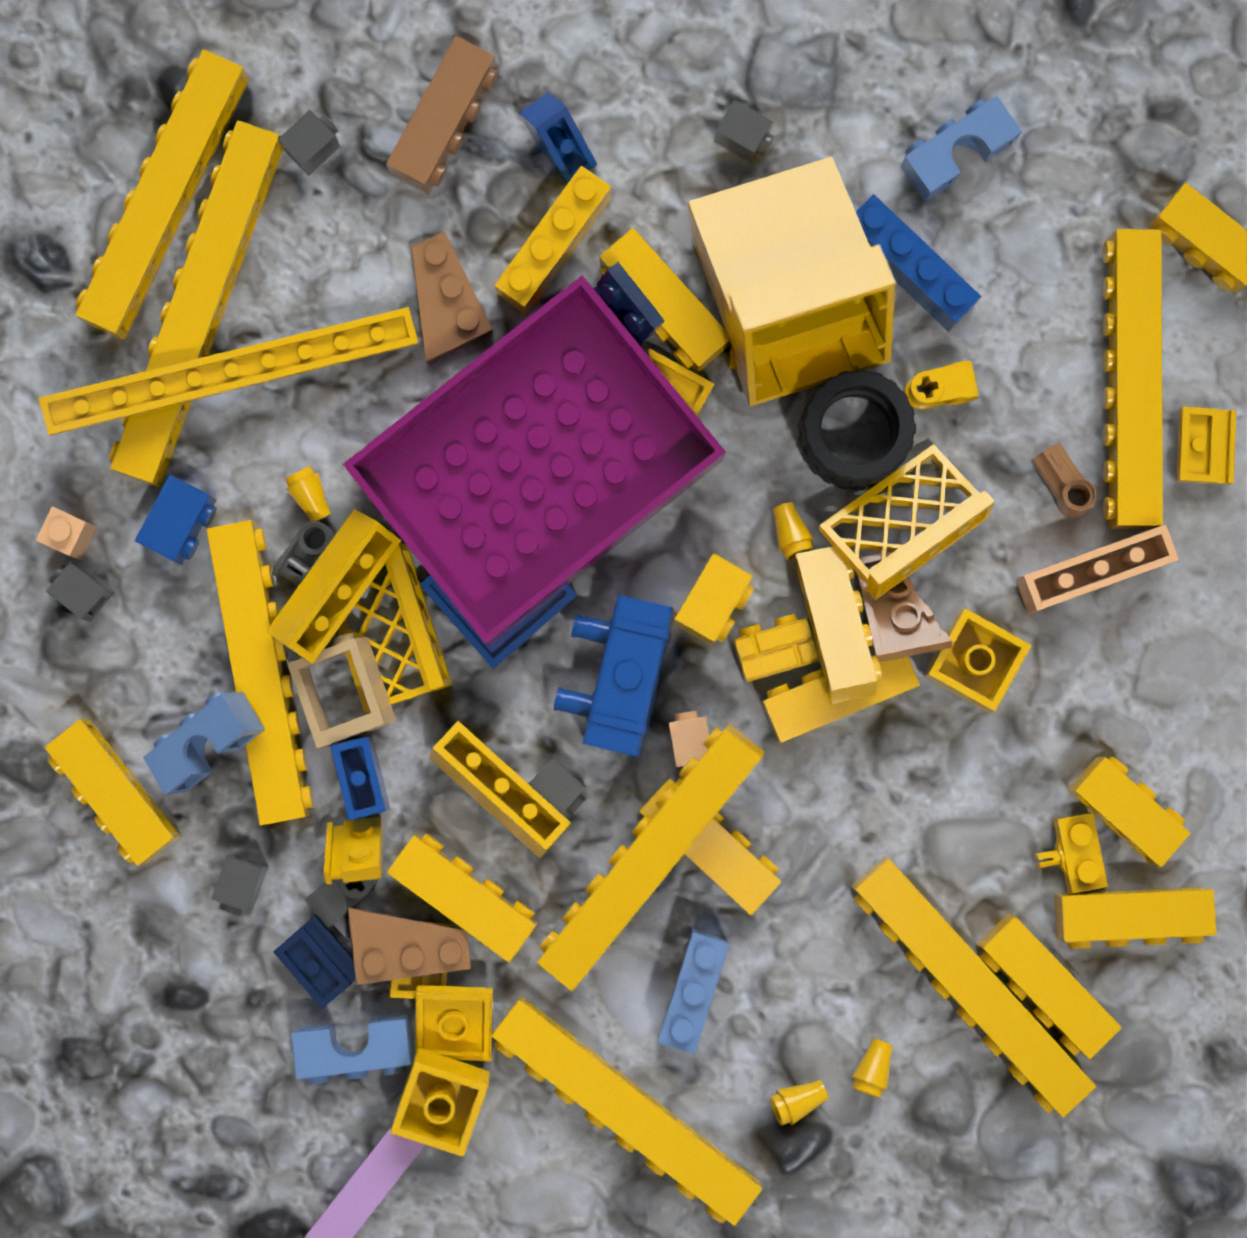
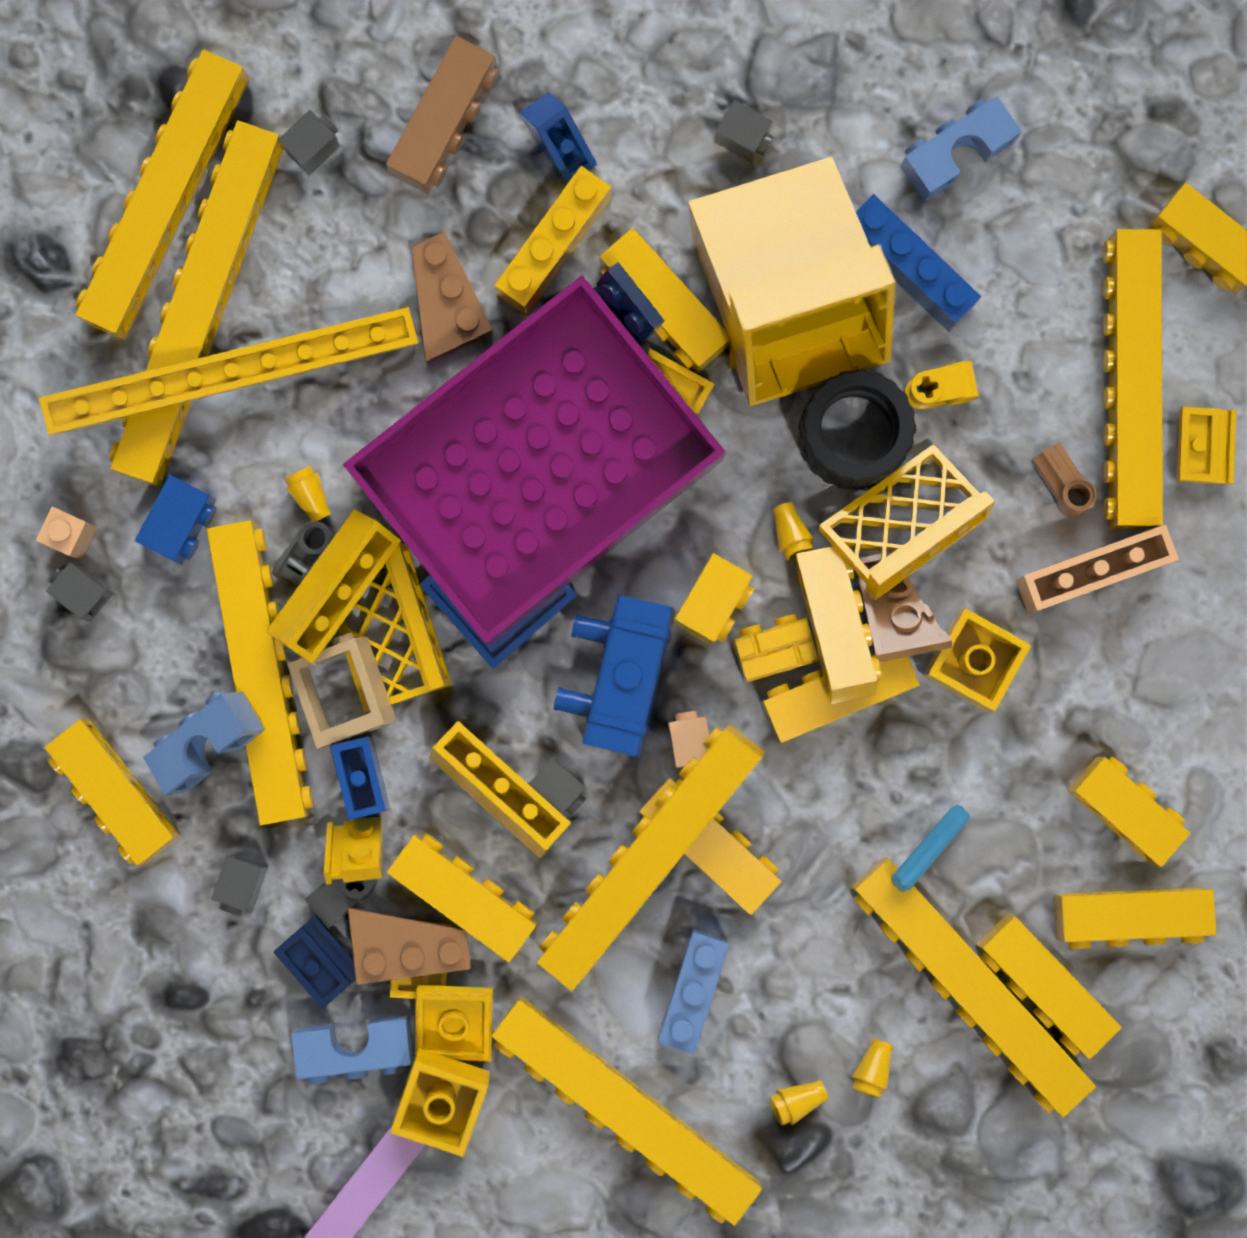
(930, 848): none -> dark azure axle
(1076, 853): yellow plate -> none

